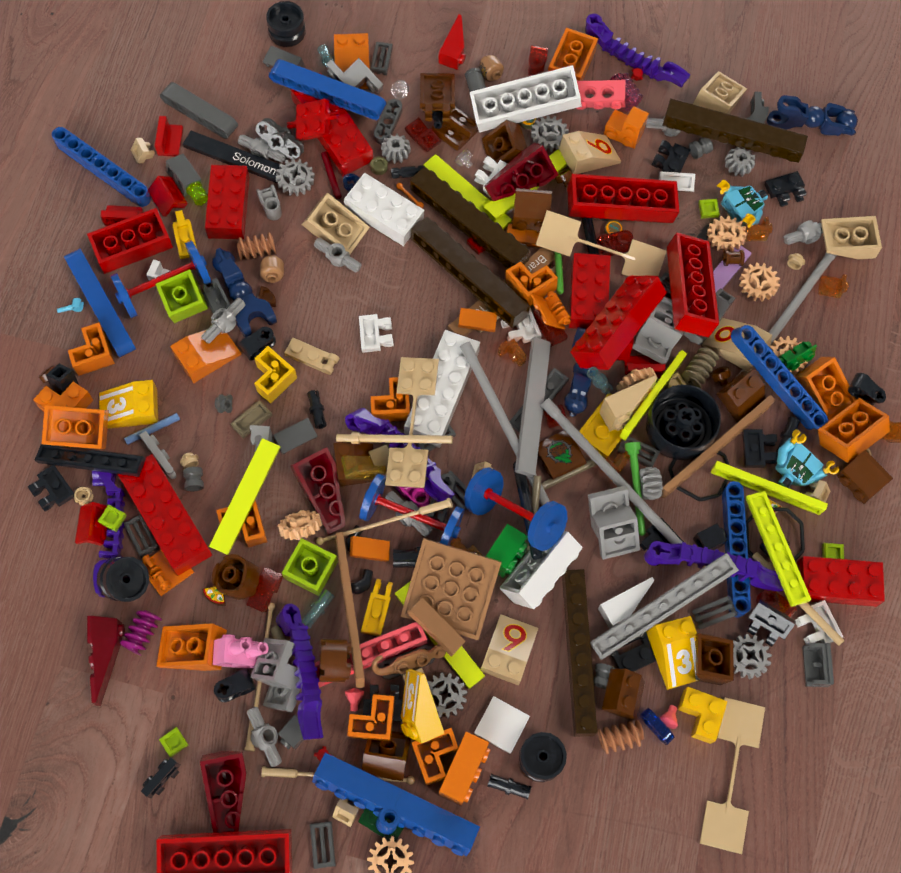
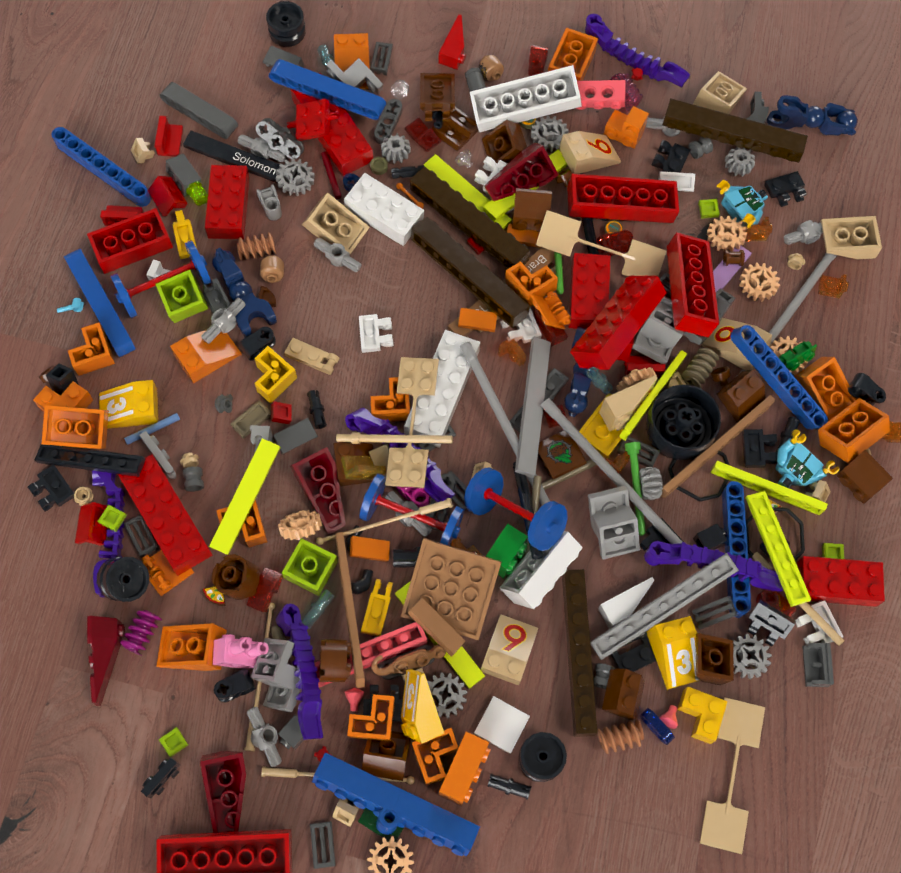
(281, 412): none -> red plate

